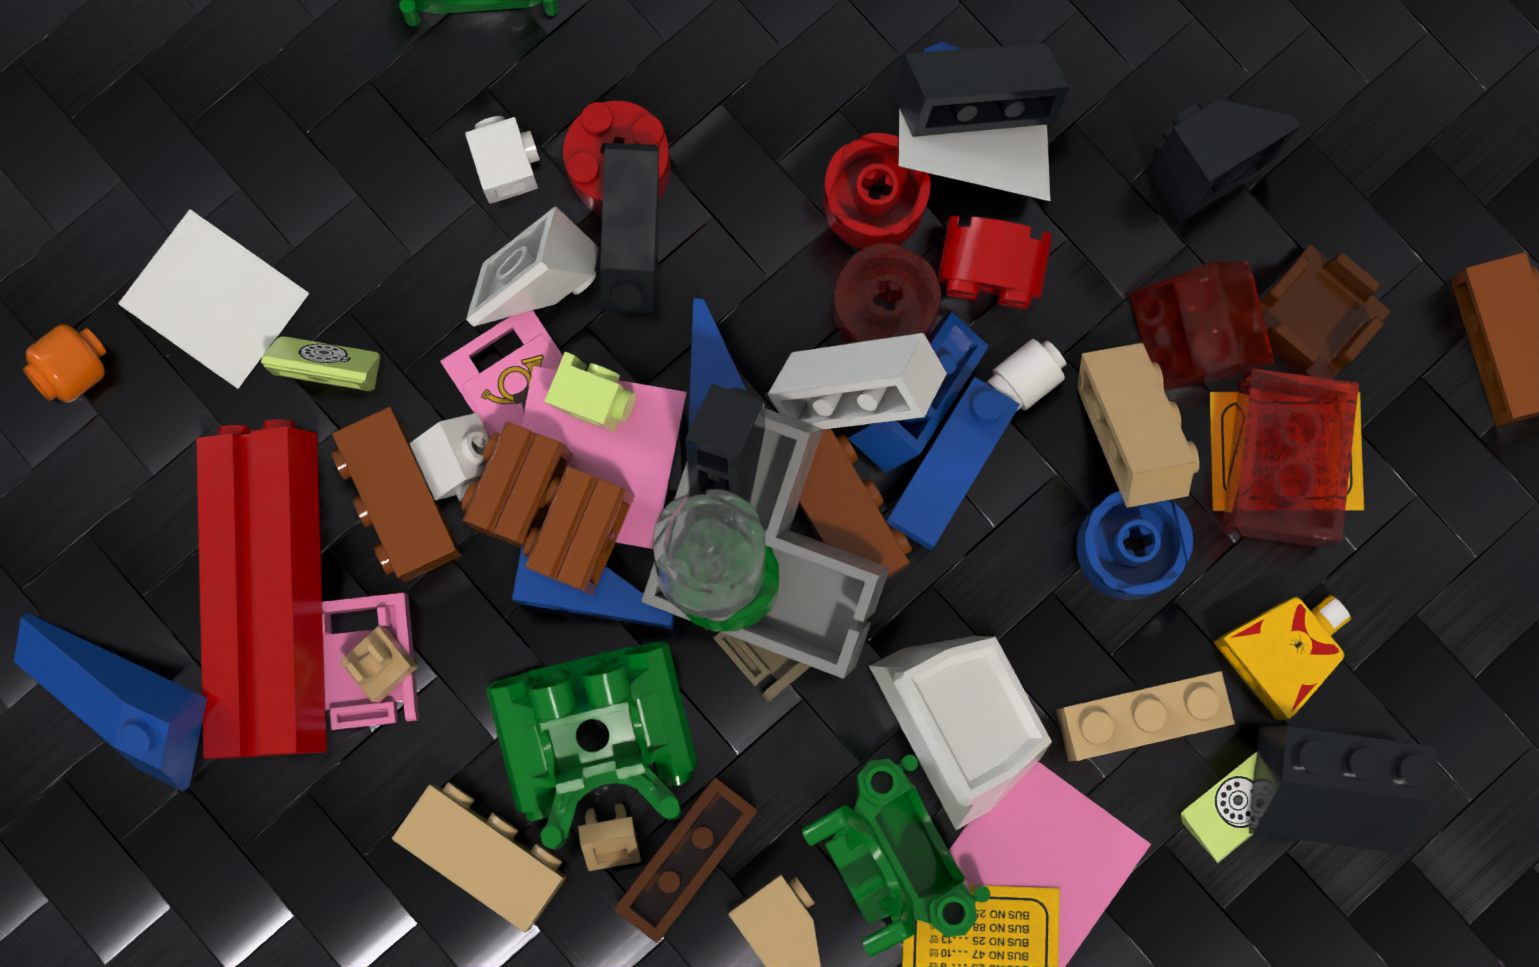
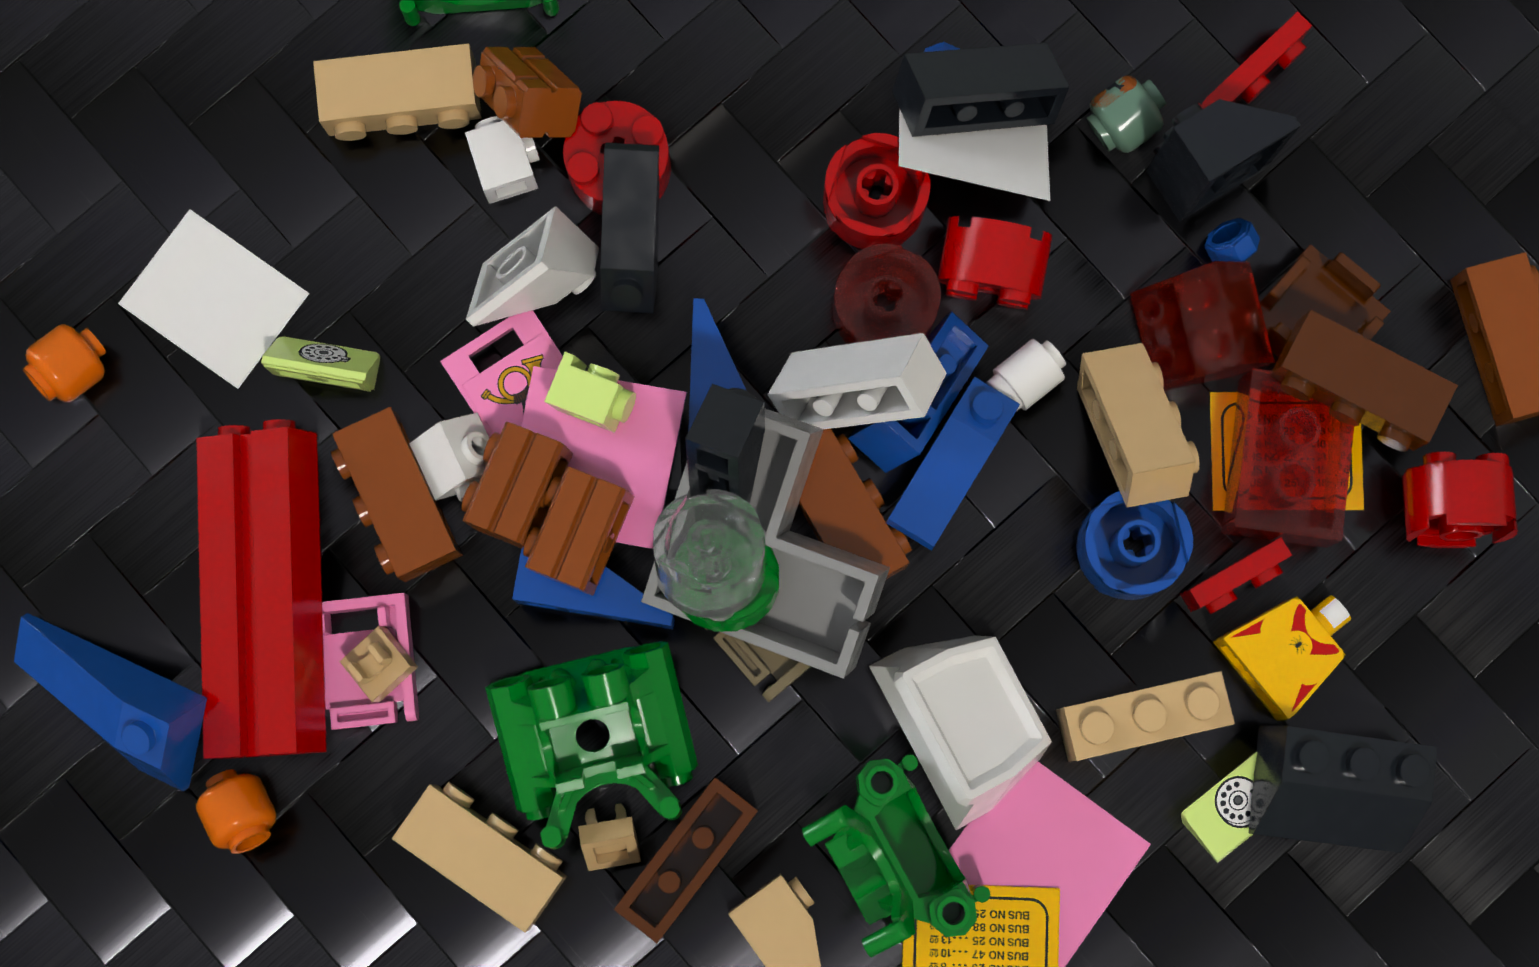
(236, 811): none -> orange head
(397, 91): none -> tan brick
(527, 92): none -> dark orange brick
(1126, 114): none -> sand green head
(1218, 589): none -> red plate
(1232, 241): none -> blue tile
(1250, 76): none -> red plate
(1362, 382): none -> reddish brown brick
(1459, 500): none -> red brick

